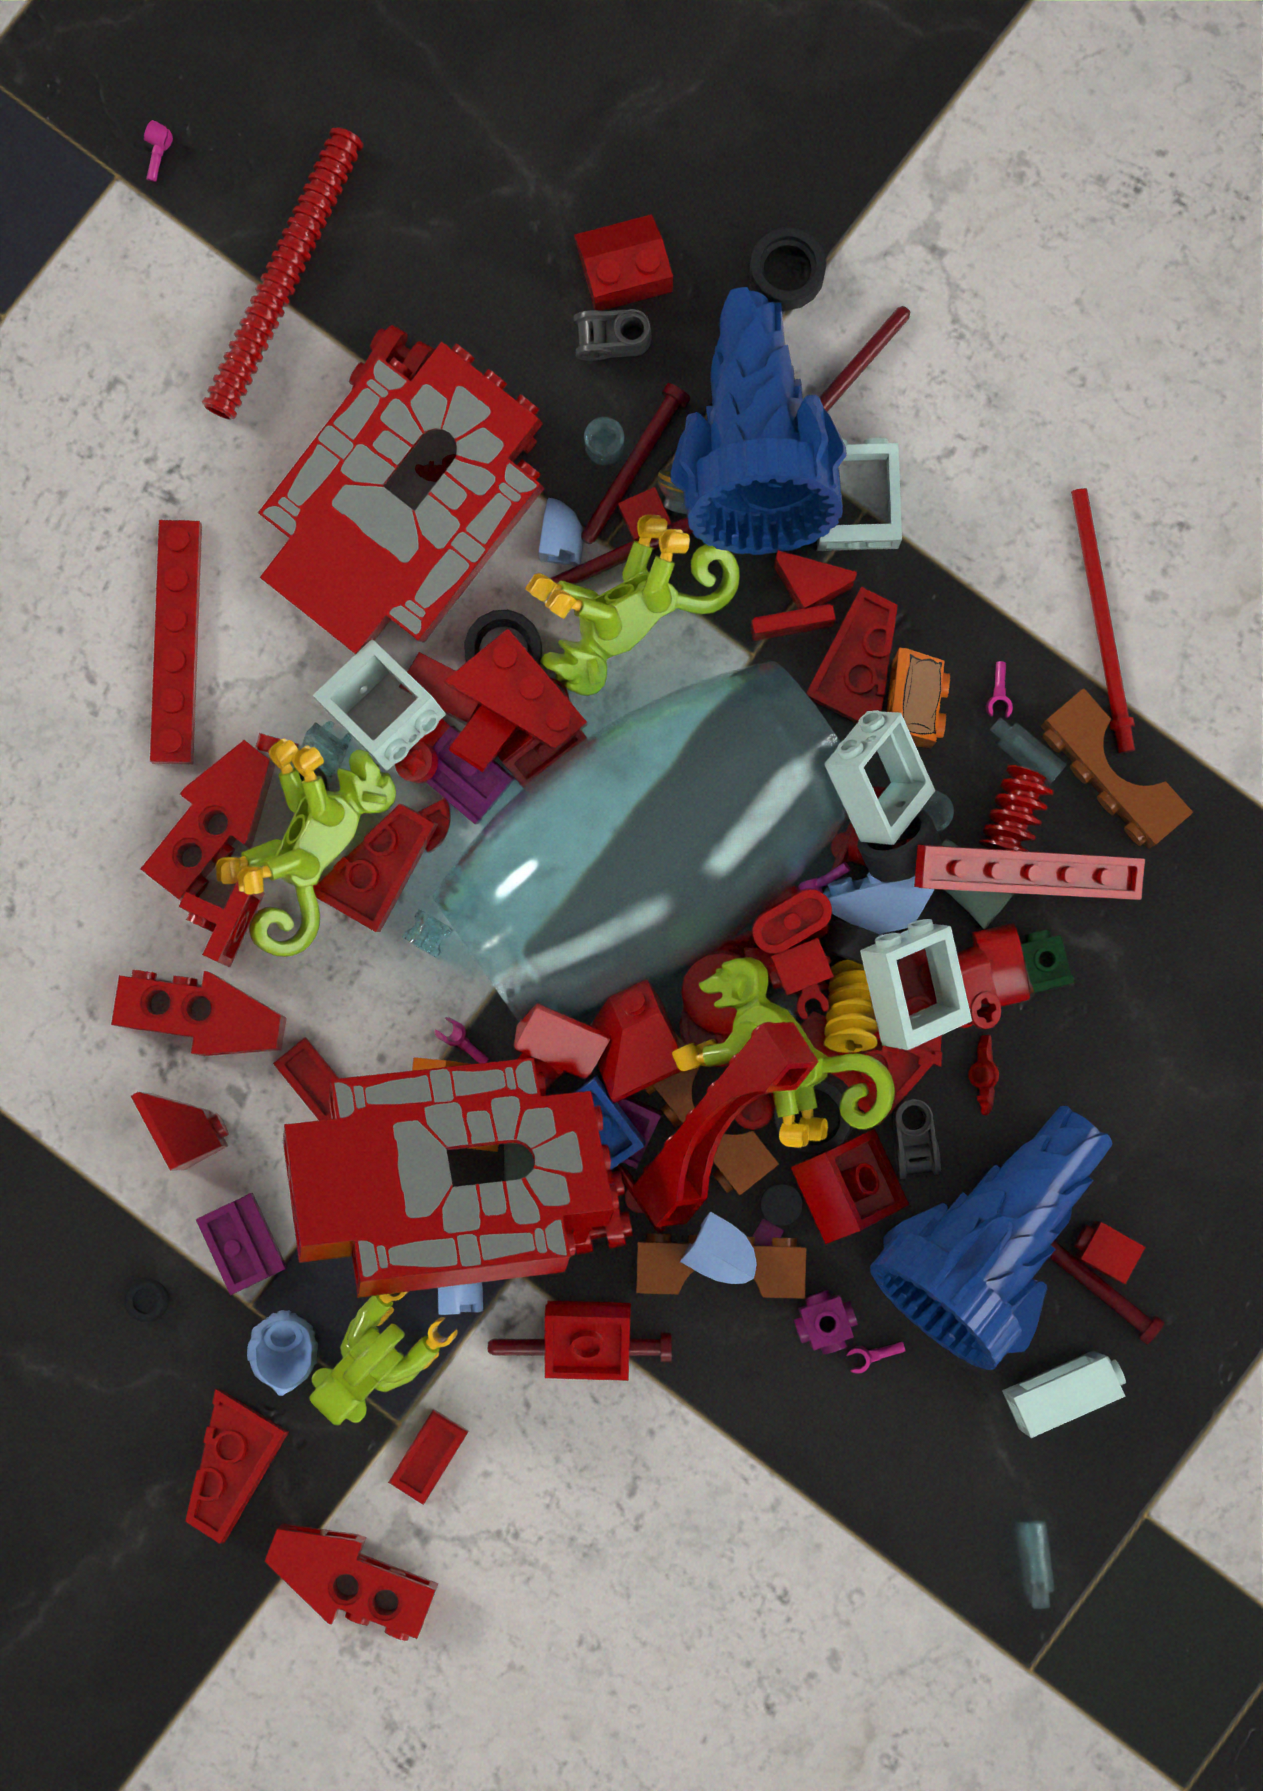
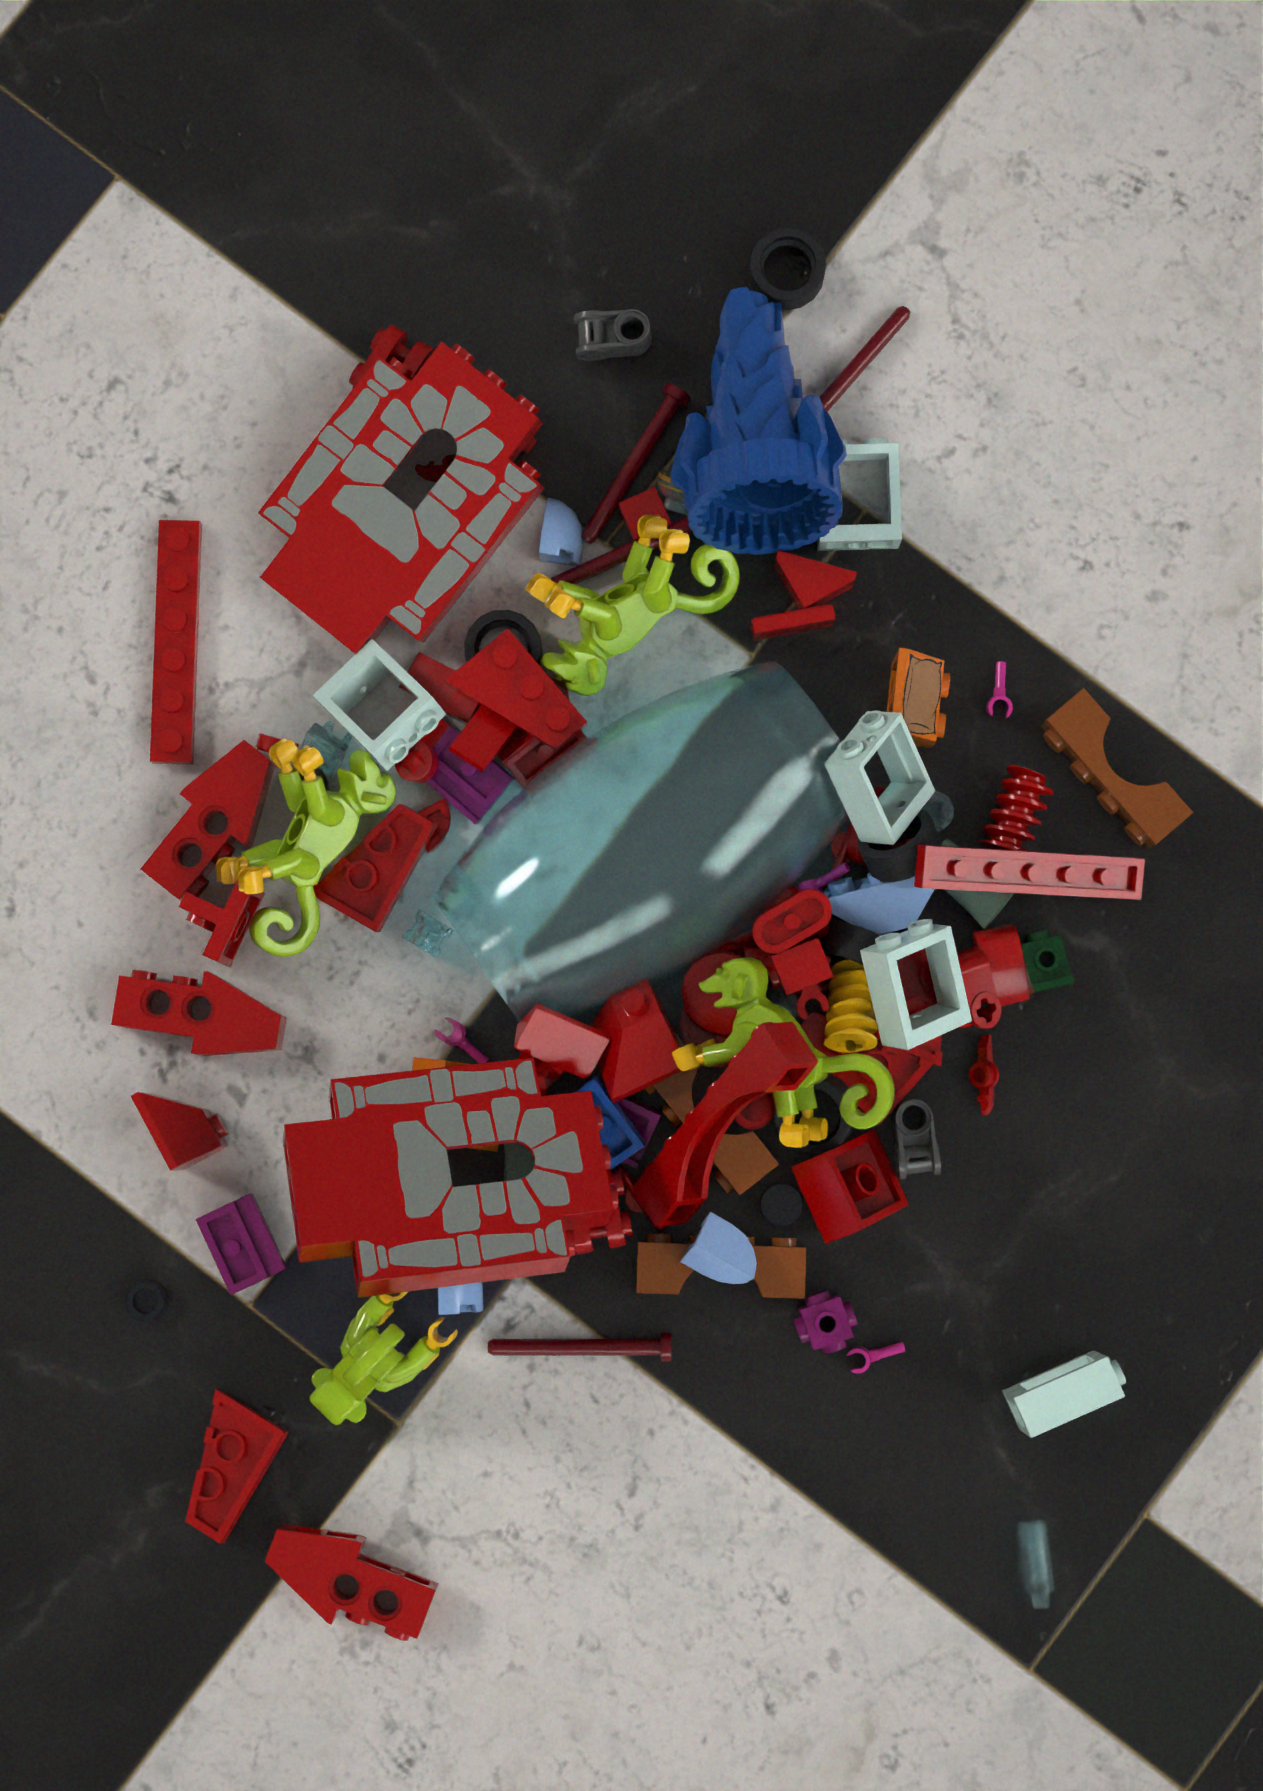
(161, 139): dark pink hand -> none
(282, 1351): light blue hair -> none
(283, 272): red piece -> none
(308, 1076): red tile -> none
(428, 1456): red tile -> none
(587, 1340): red bracket -> none
(604, 449): clear light blue wheel -> none
(624, 263): red slope -> none
(765, 1232): magenta window -> none
(858, 659): red wing -> none
(972, 1266): blue cone -> none
(1028, 750): clear light blue cylinder -> none
(1108, 1251): red brick -> none
(1121, 721): red bar -> none
(1148, 1327): dark red bar -> none

